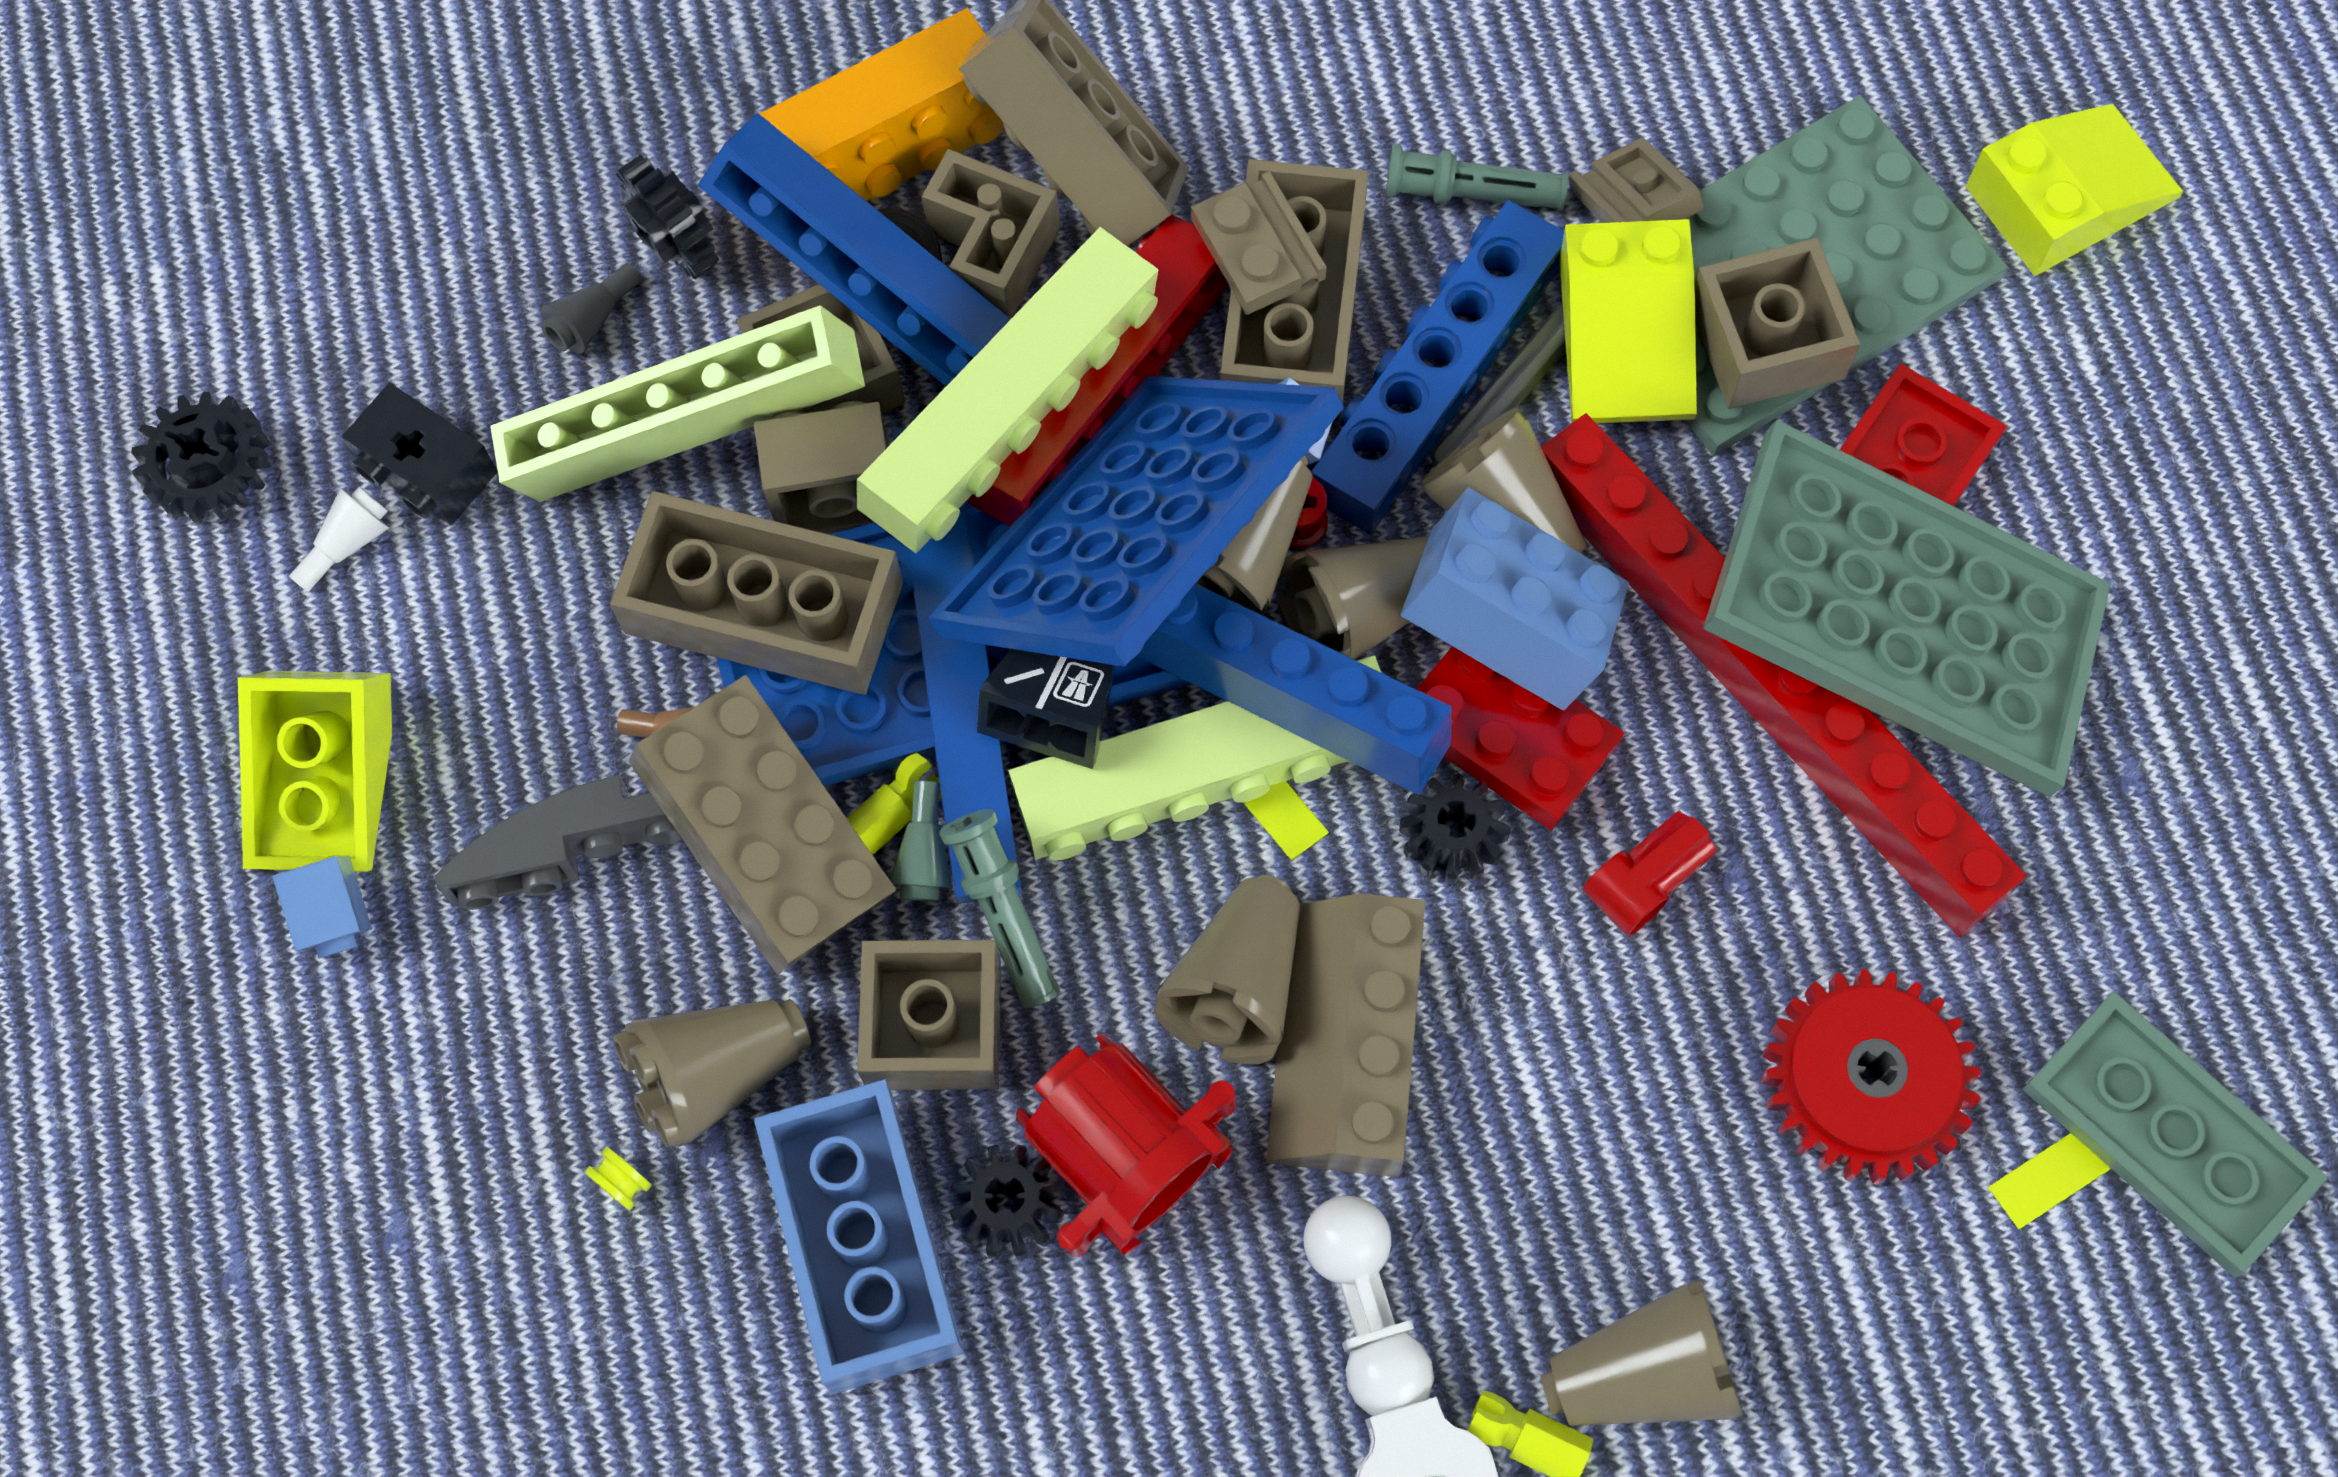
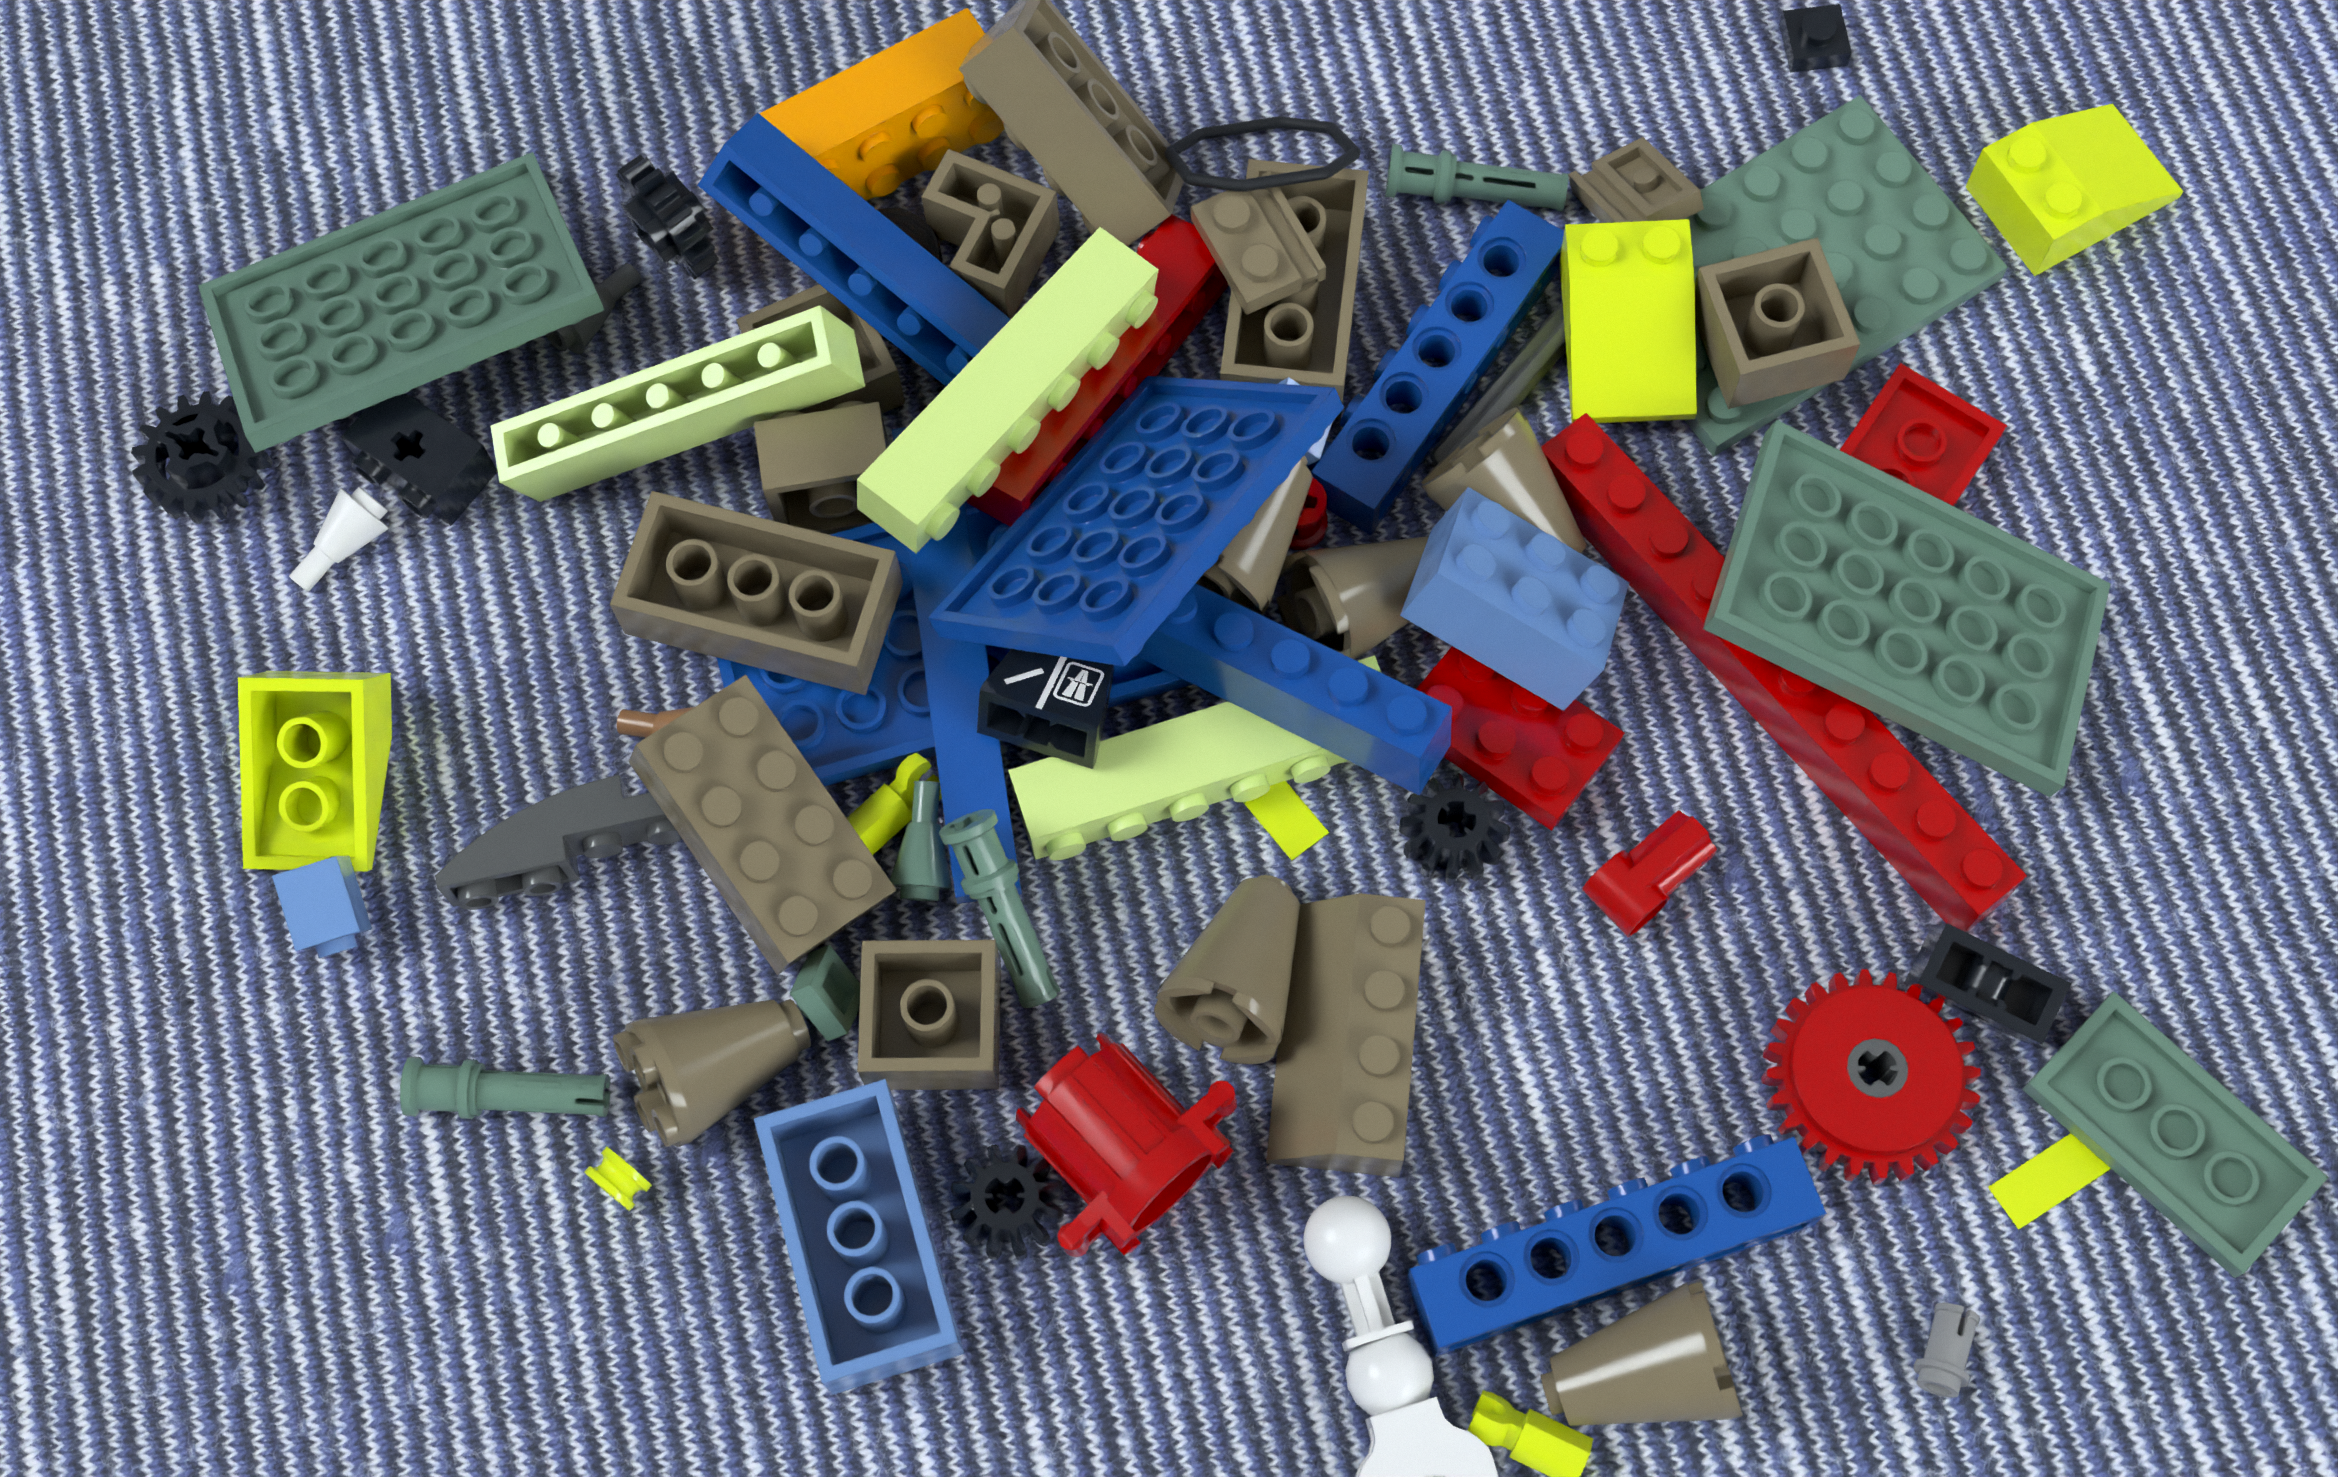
(396, 301): none -> sand green plate
(473, 1089): none -> sand green pin
(827, 993): none -> sand green plate
(1244, 185): none -> black piece
(1782, 1206): none -> blue brick
(1815, 38): none -> black plate
(1947, 1351): none -> light grey pin
(1988, 983): none -> black brick

